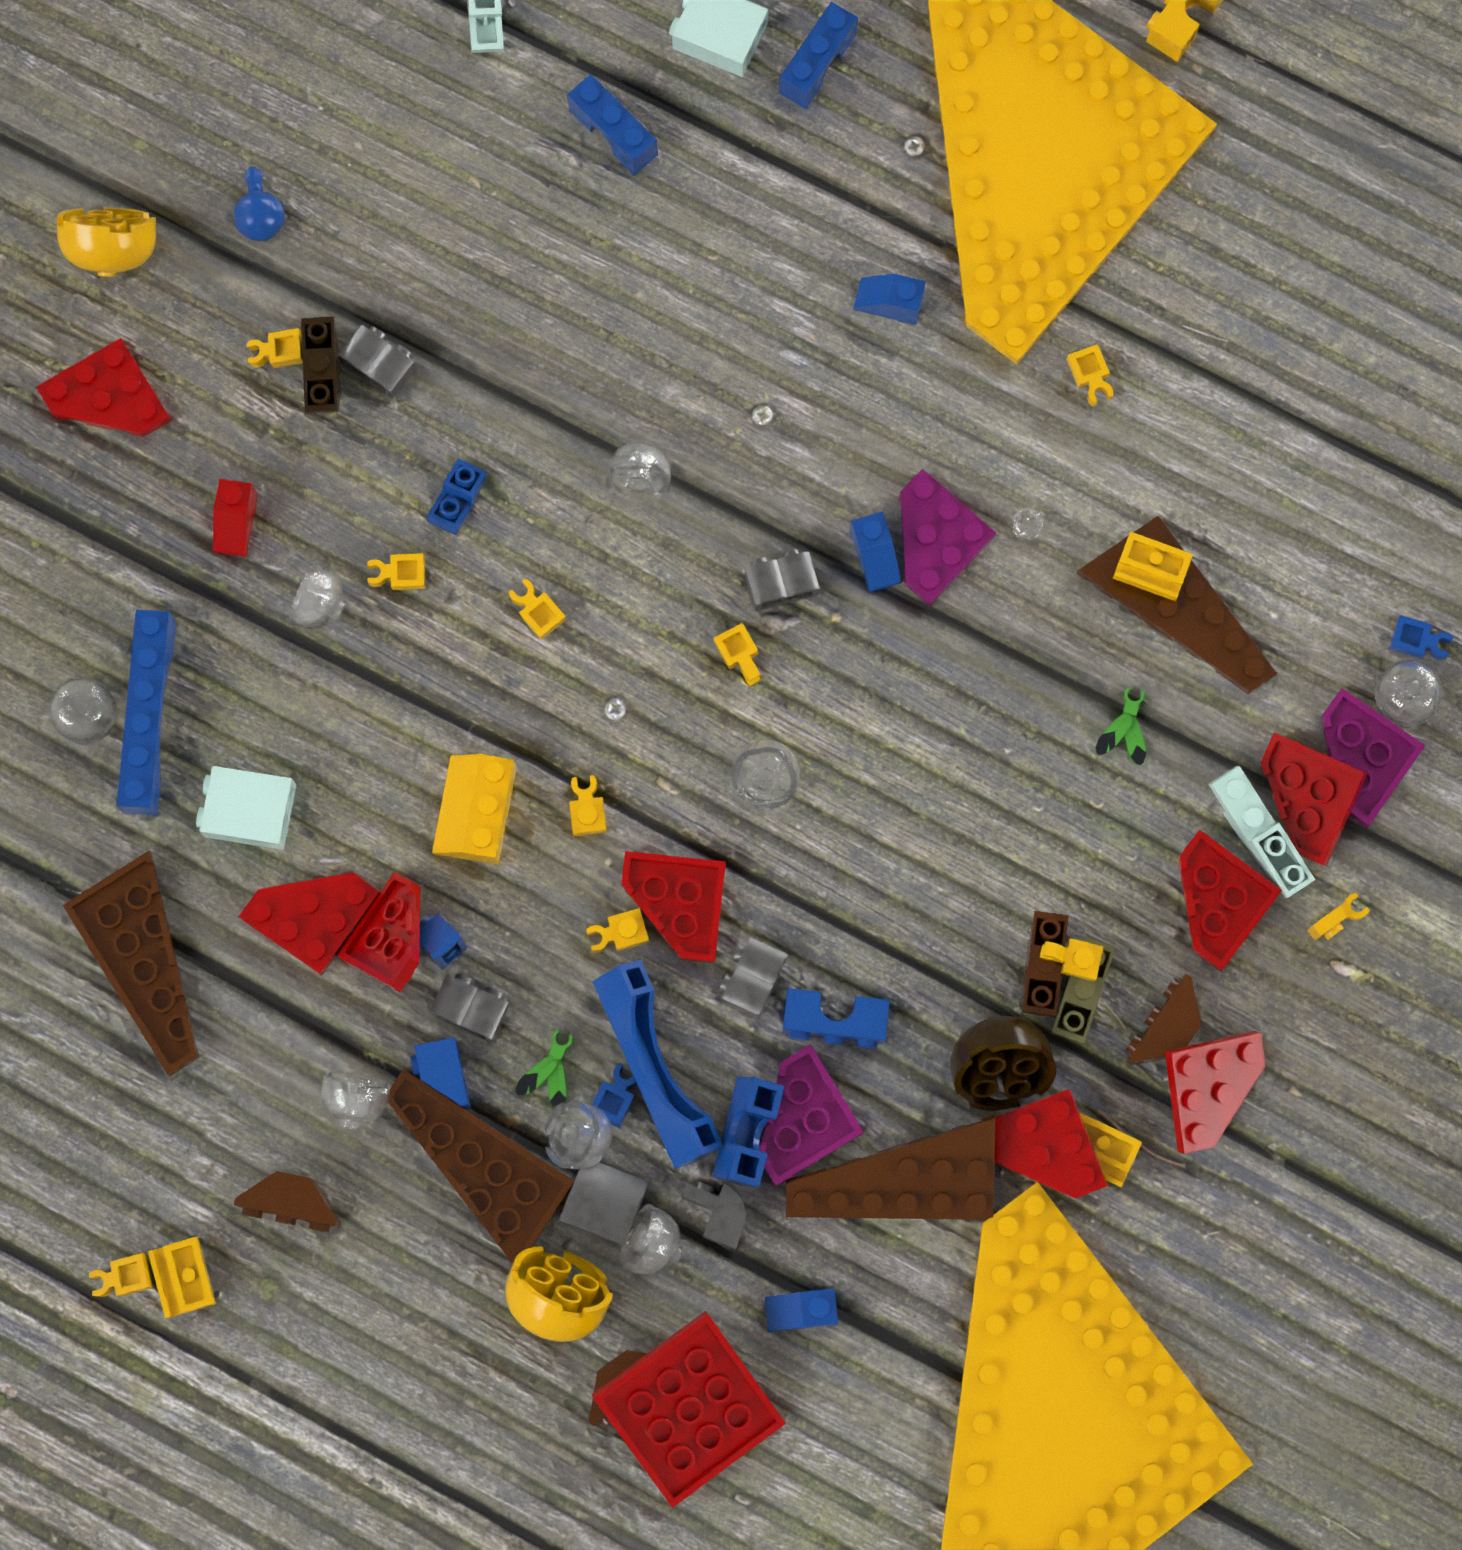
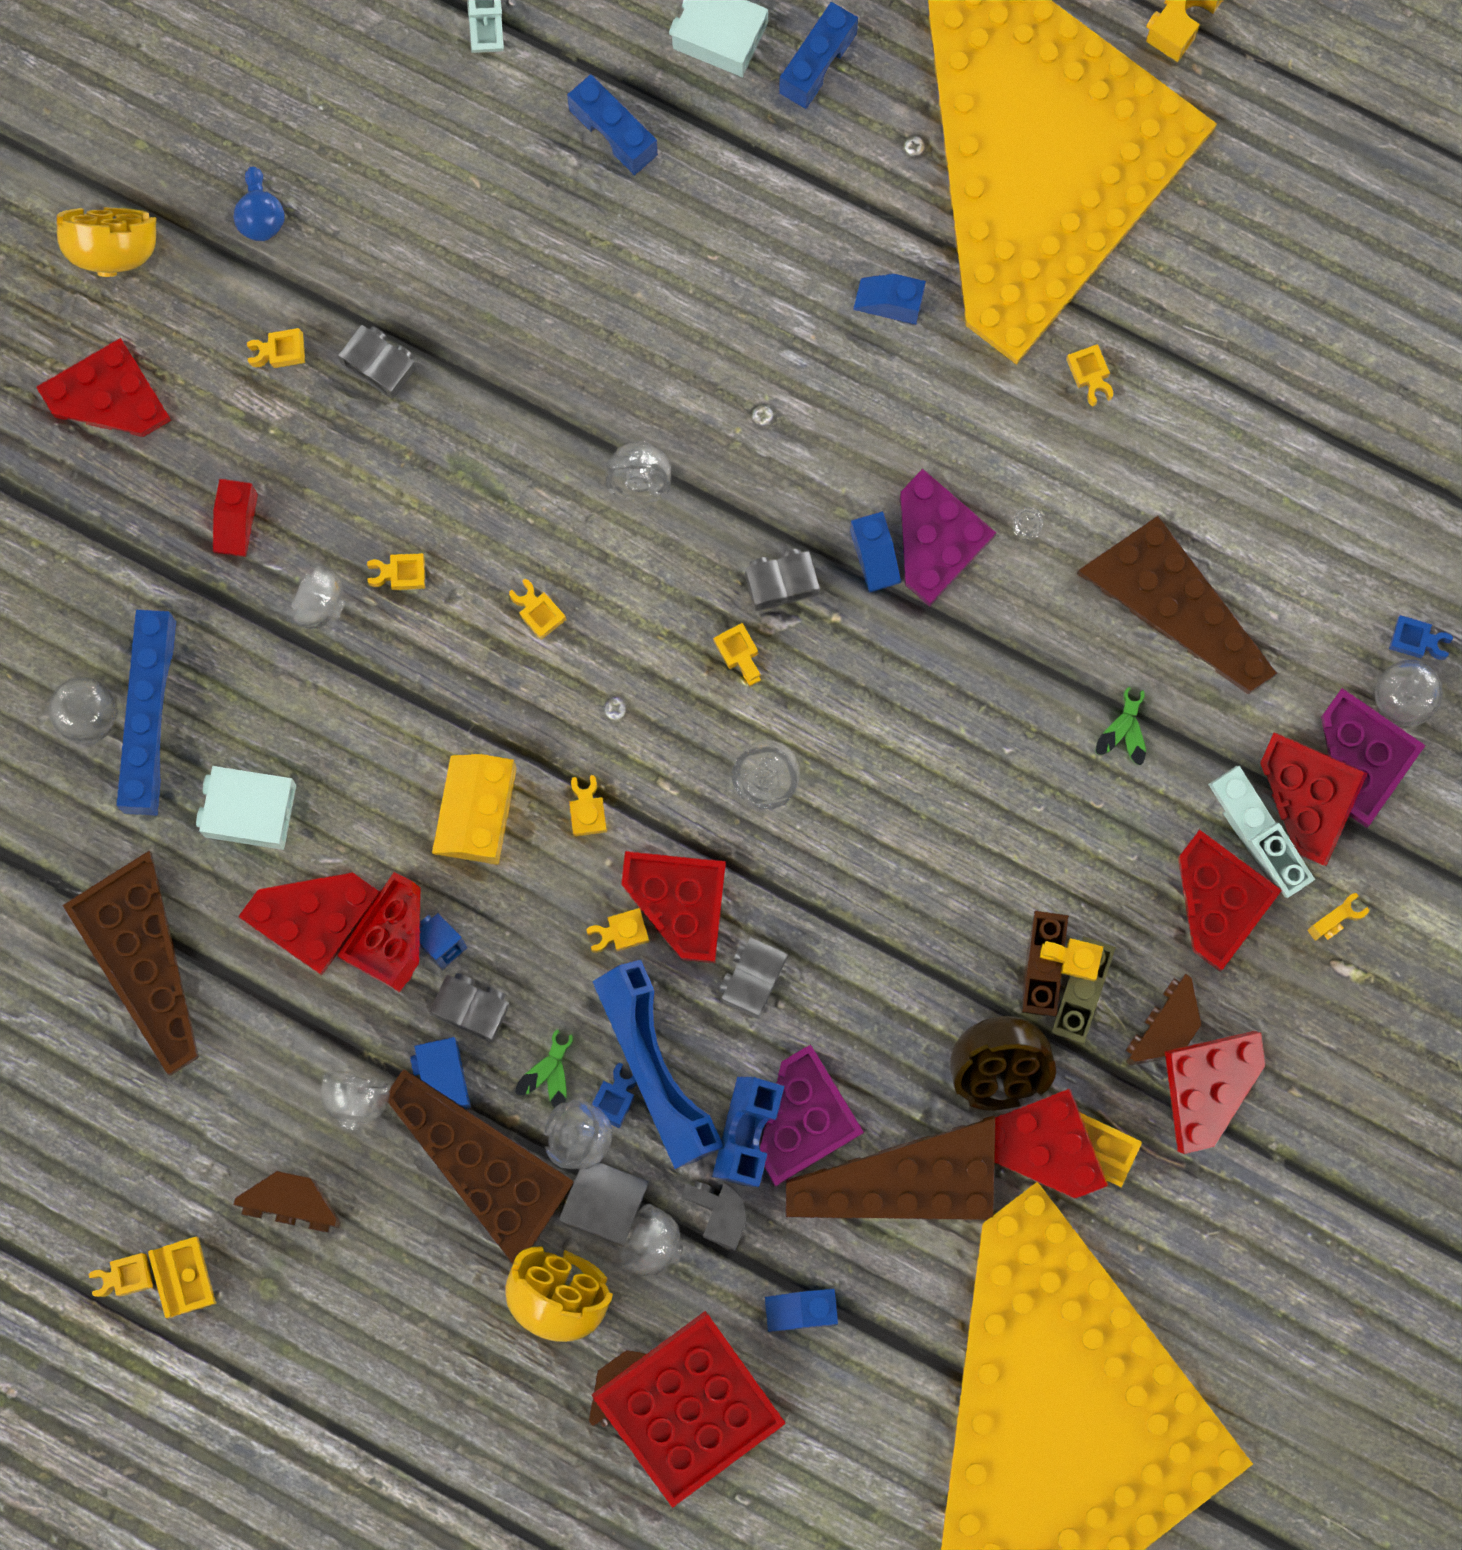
(320, 365): dark brown slope -> none
(457, 496): blue slope -> none
(805, 1018): blue arch -> none
(1152, 566): yellow plate -> none

